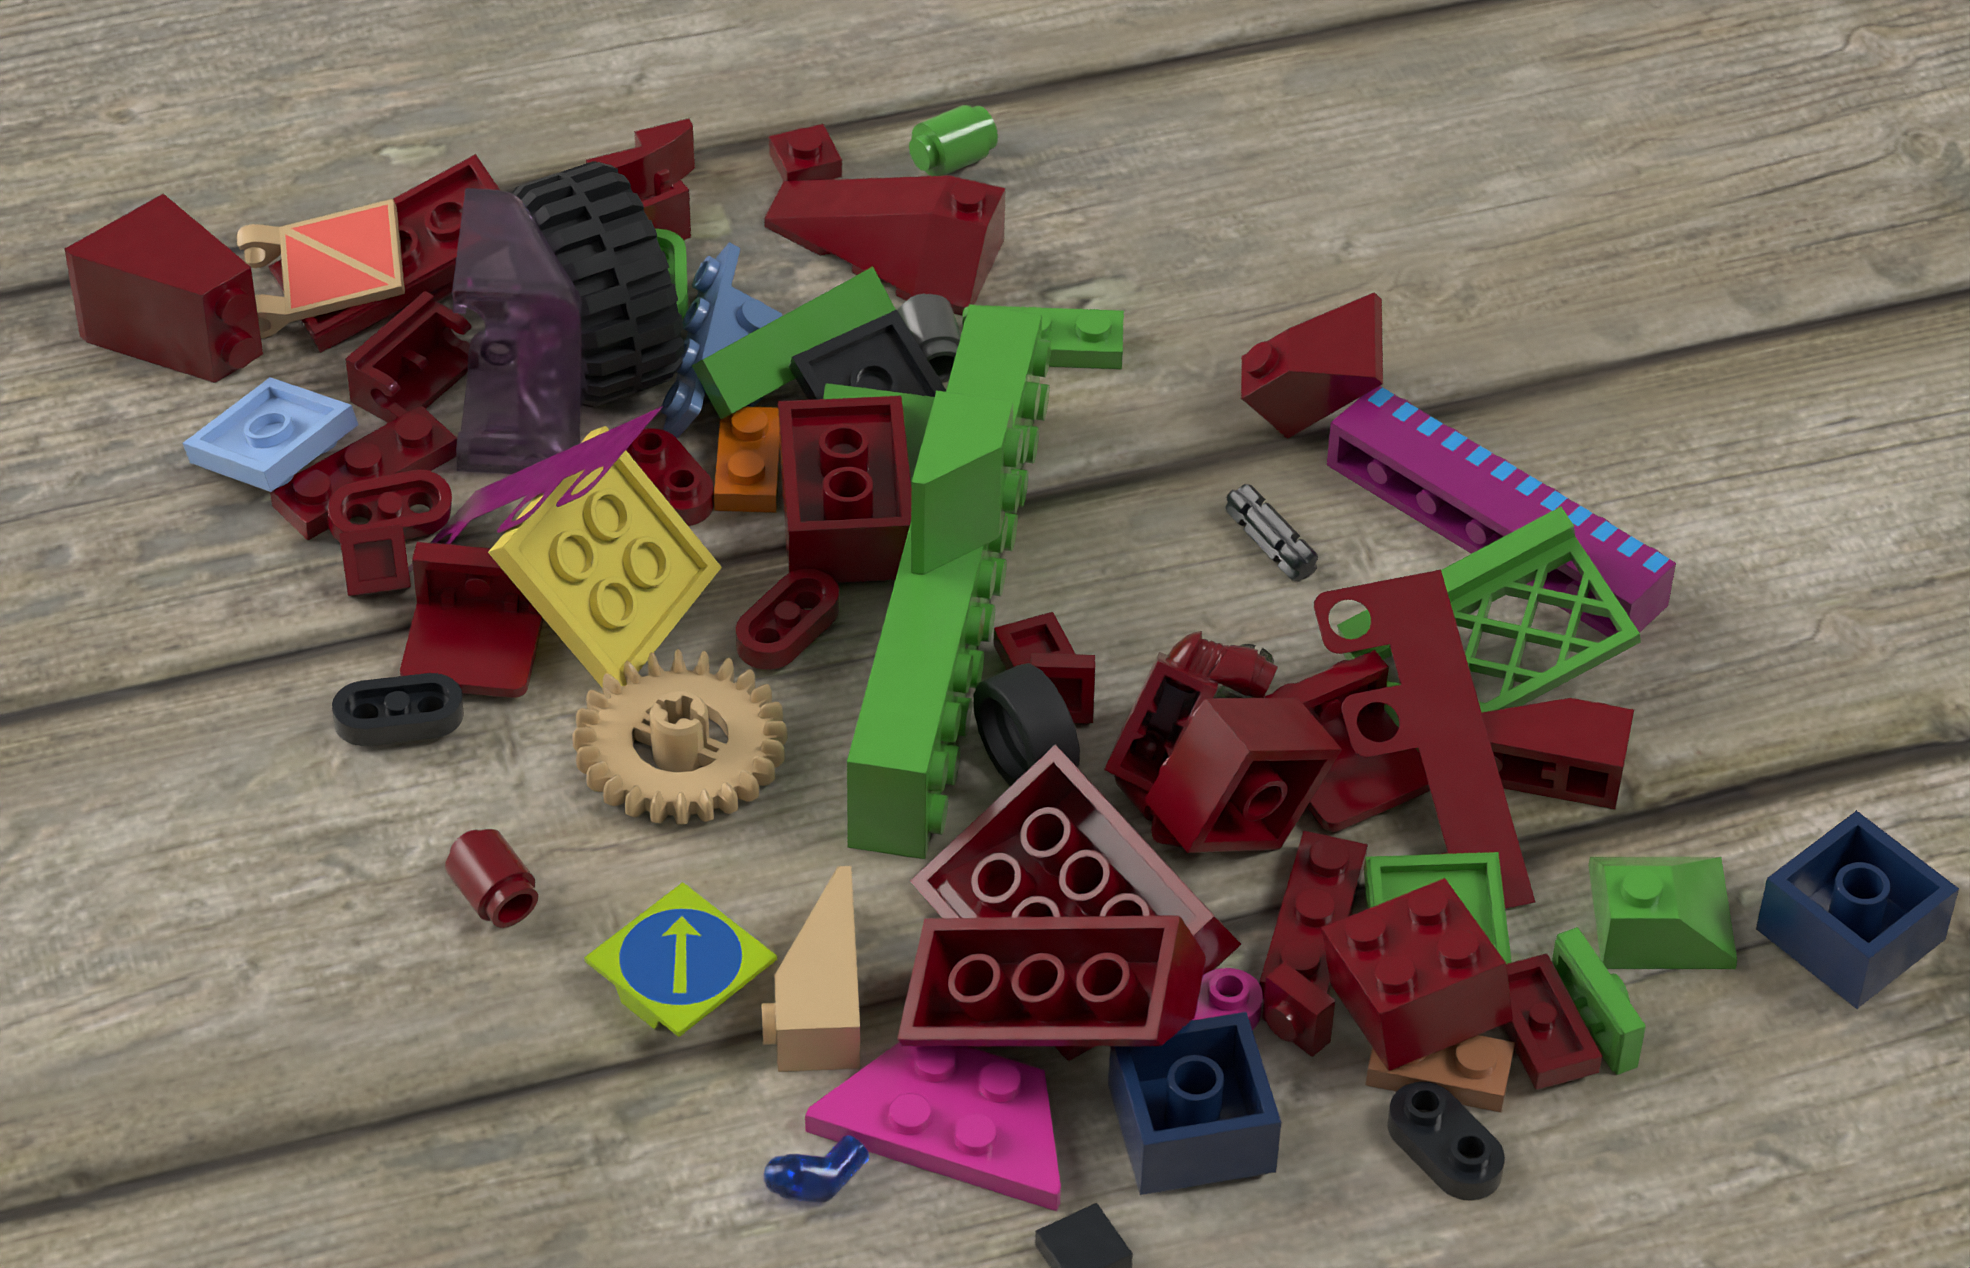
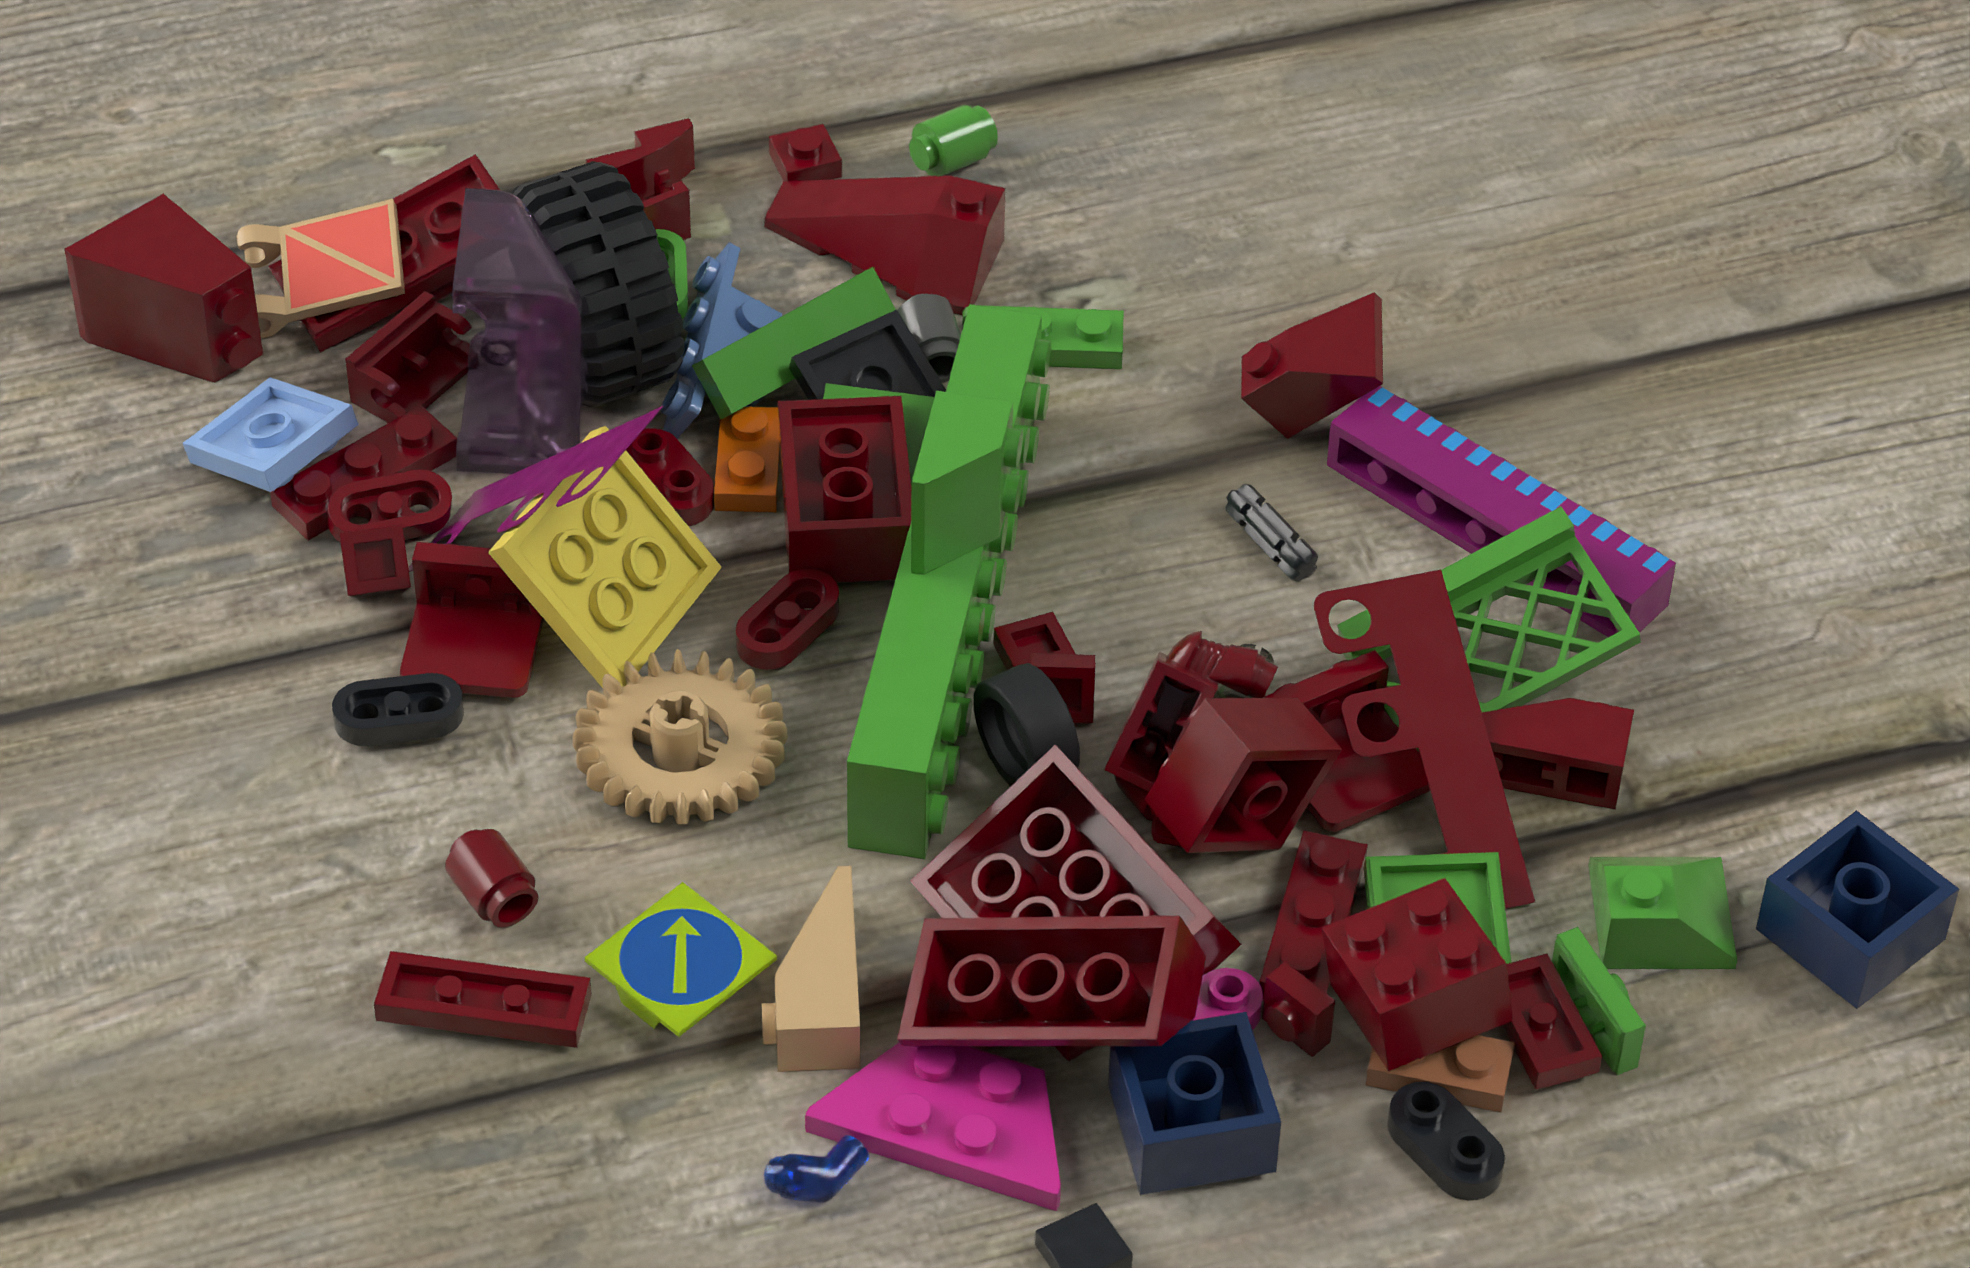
(483, 999): none -> dark red plate

